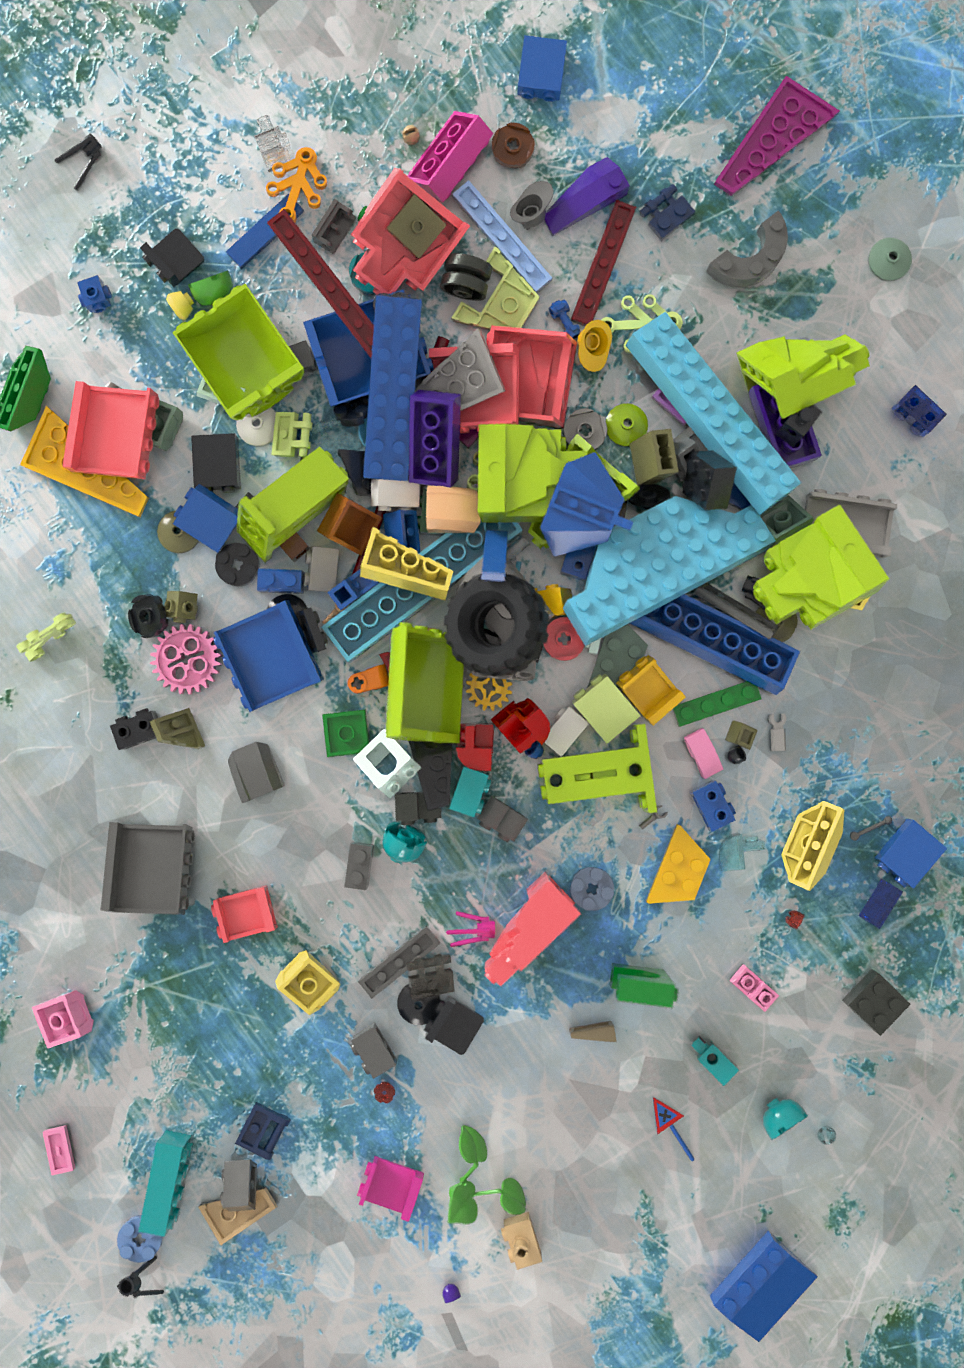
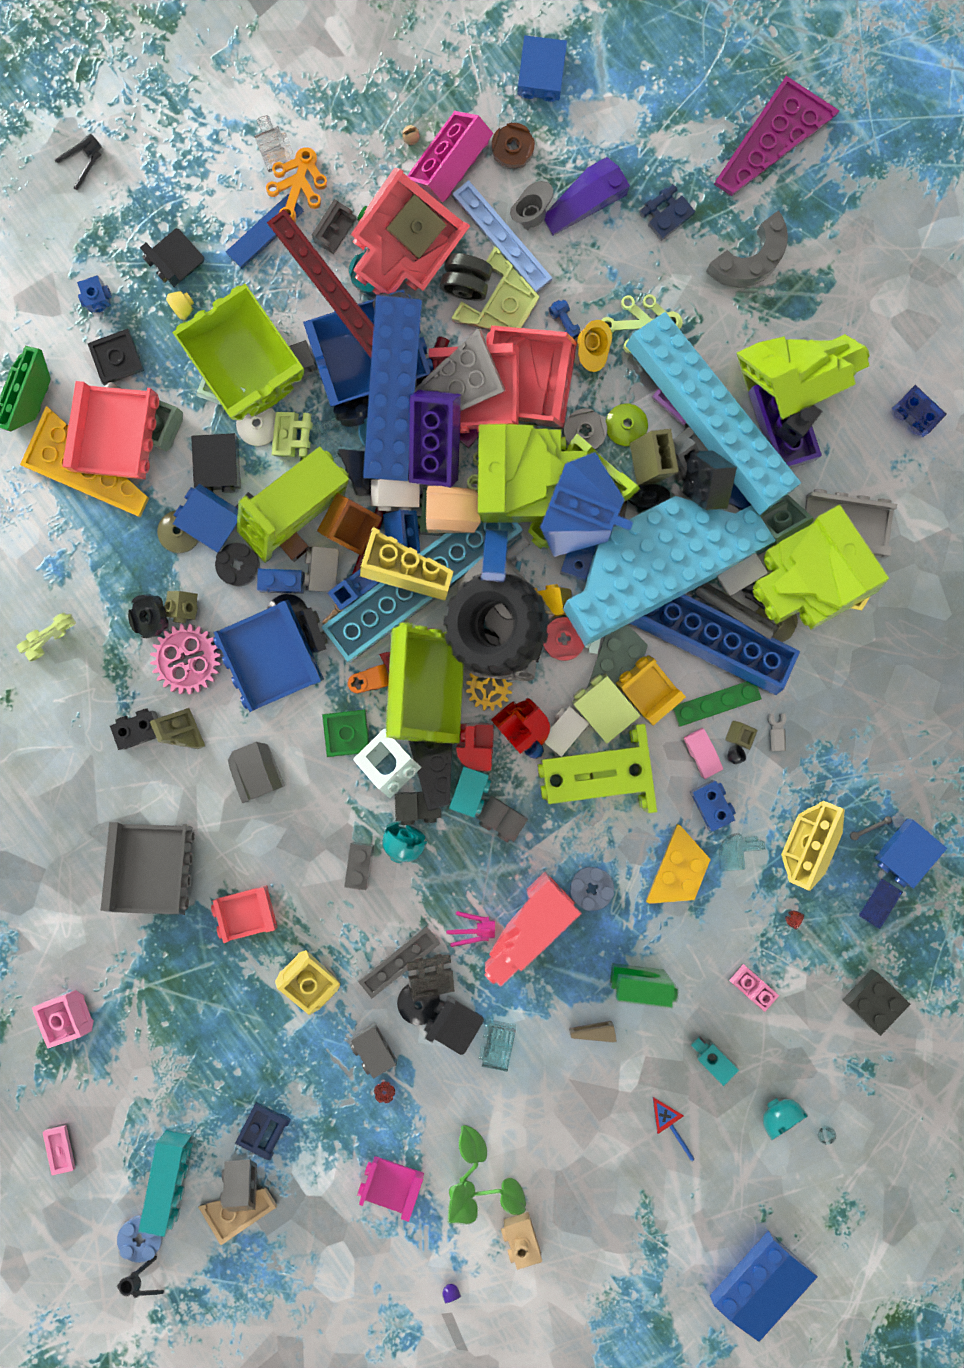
(115, 356): none -> black plate
(211, 288): bright green cylinder -> none
(498, 1045): none -> clear light blue brick
(603, 263): dark red tile -> none
(653, 817): flat silver hand -> none
(742, 574): none -> light grey hinge
(885, 267): sand green dish -> none

